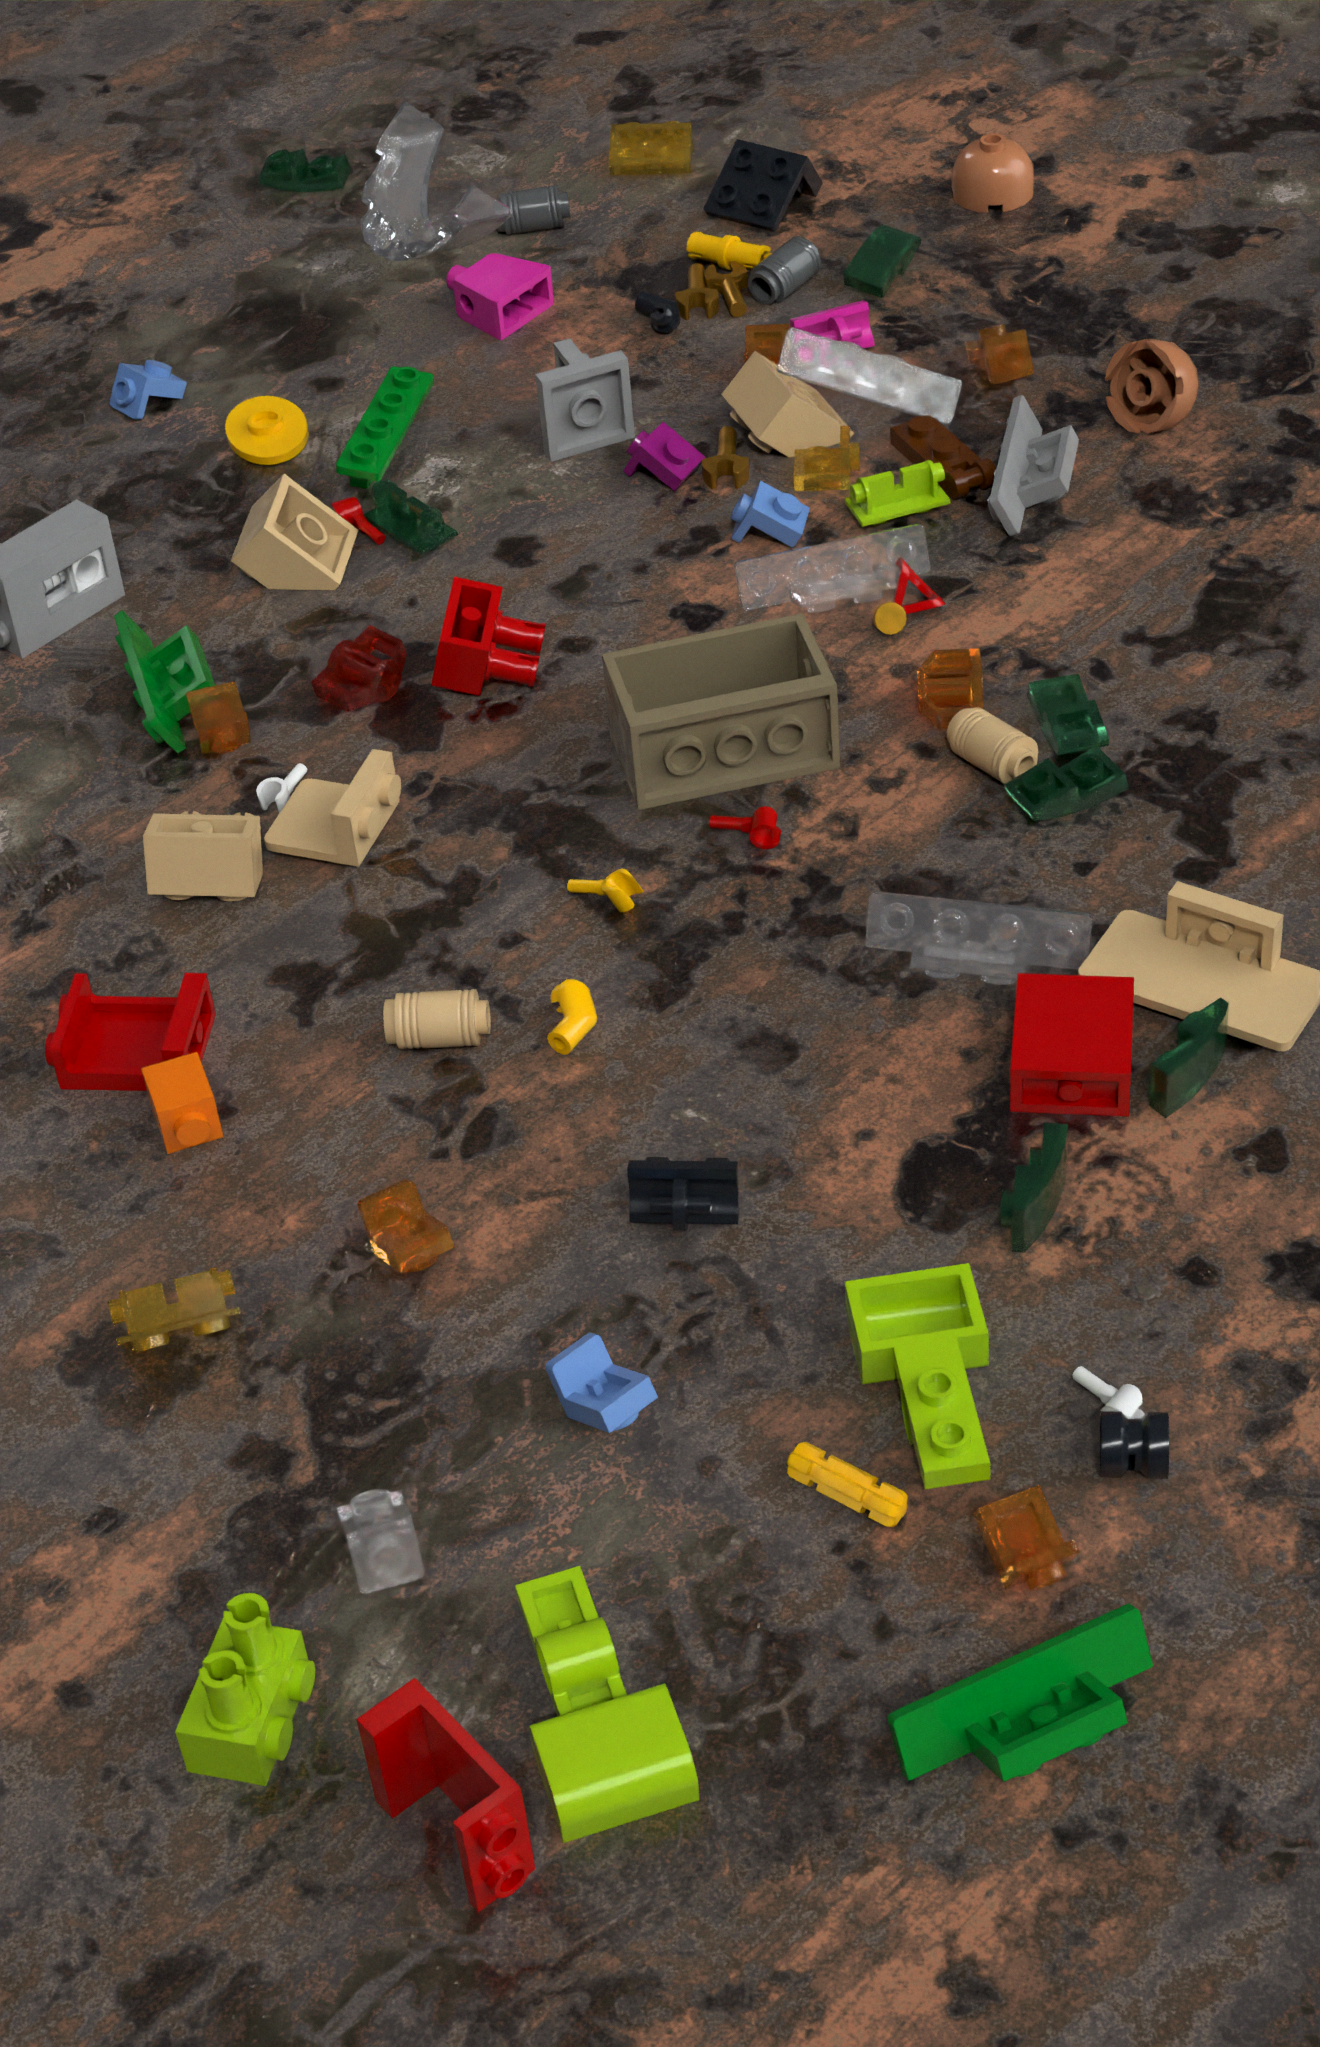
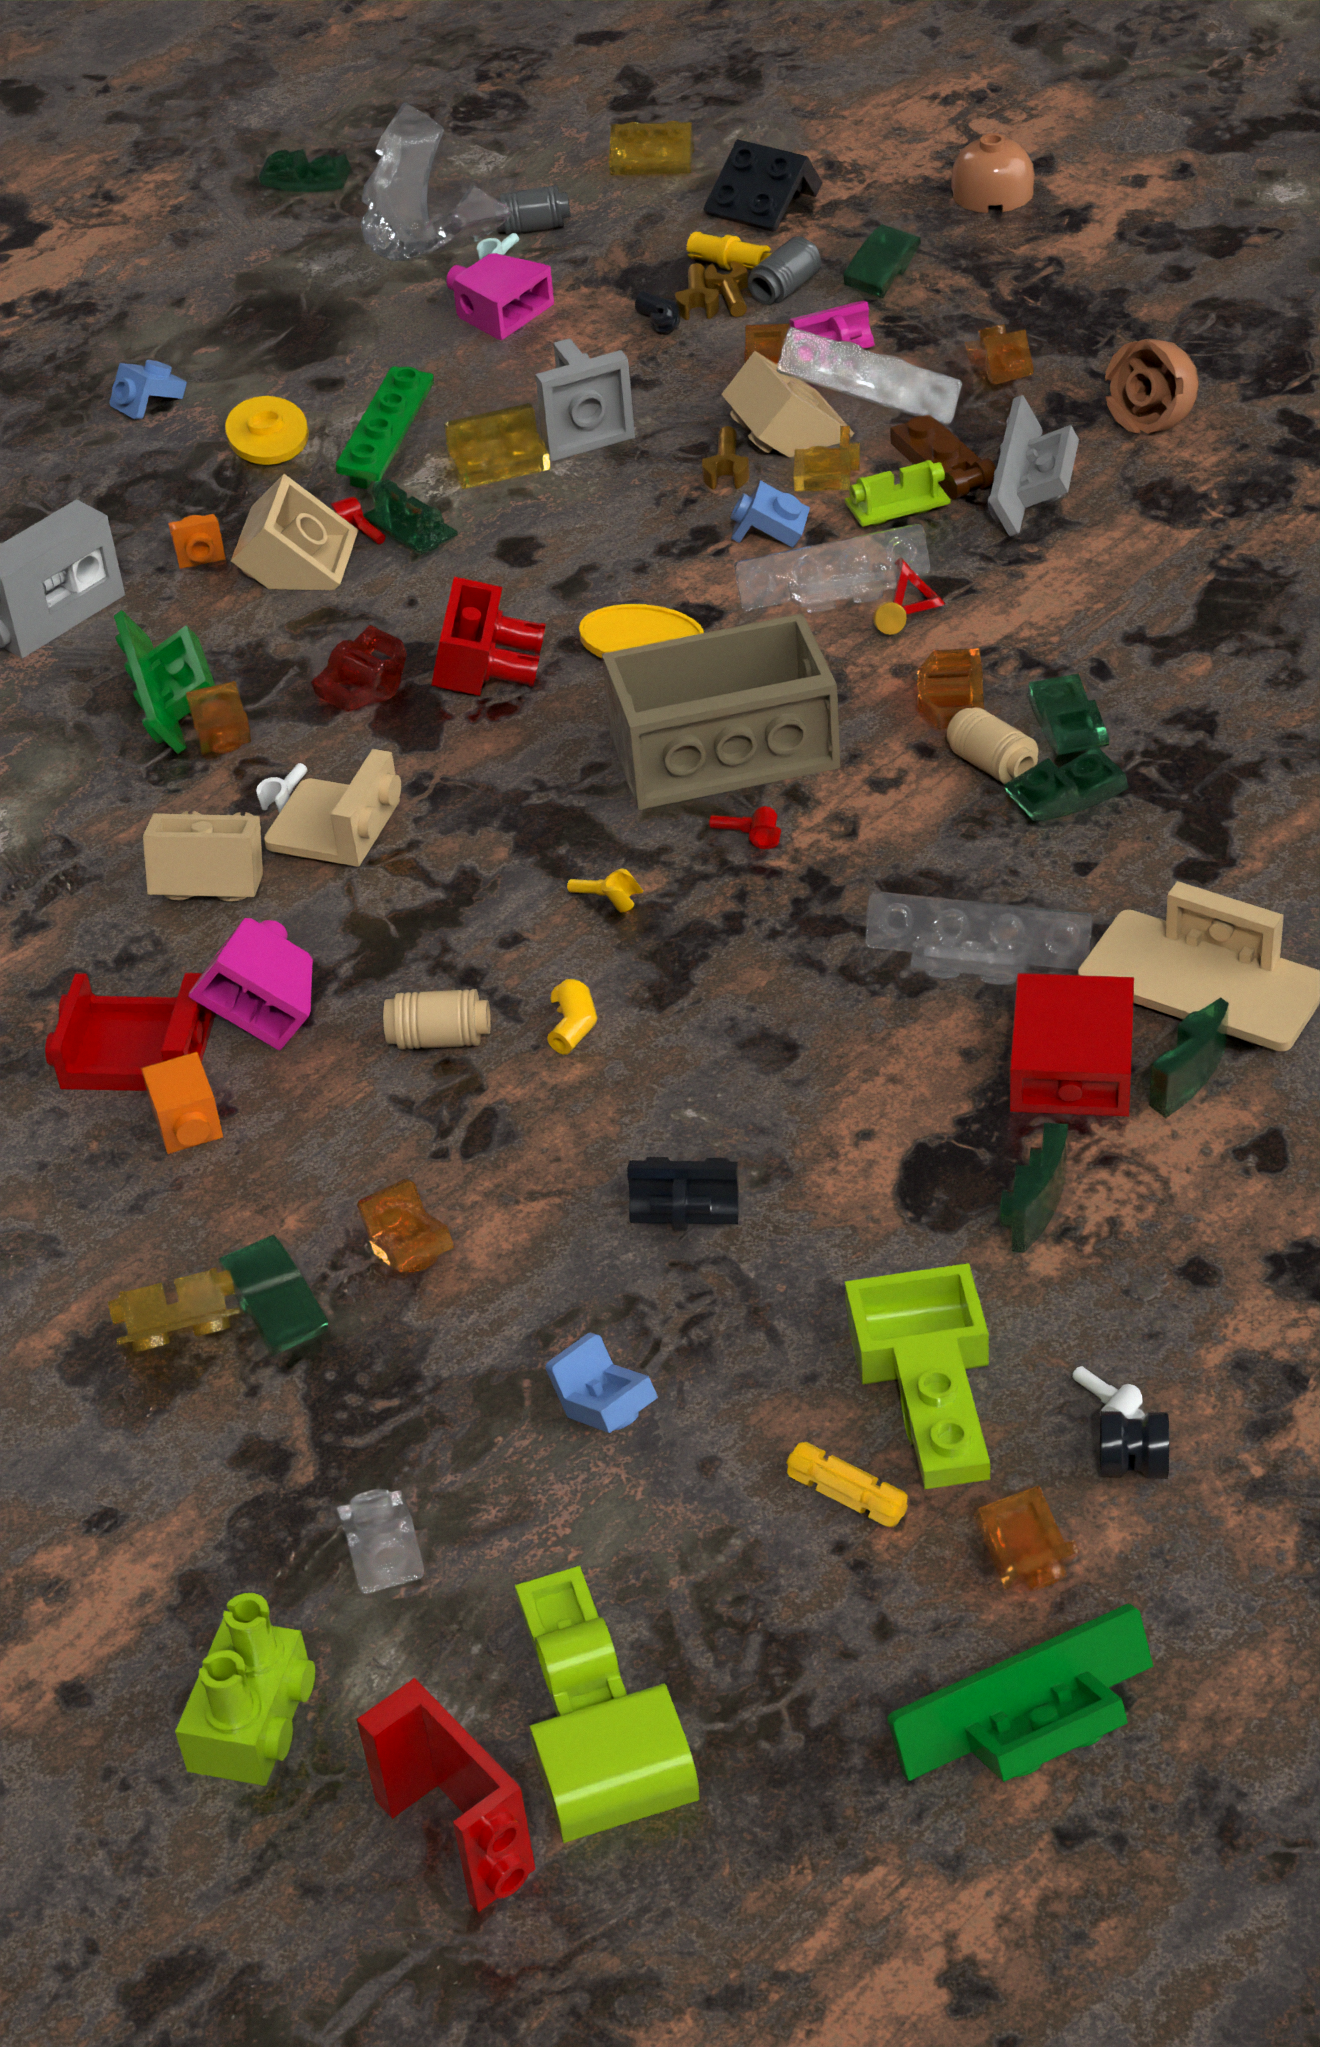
(197, 540): none -> orange bracket
(259, 982): none -> dark pink torso
(274, 1294): none -> clear green slope
(494, 245): none -> light aqua hand
(495, 446): none -> clear yellow bracket
(633, 626): none -> yellow piece
(664, 455): magenta bracket -> none

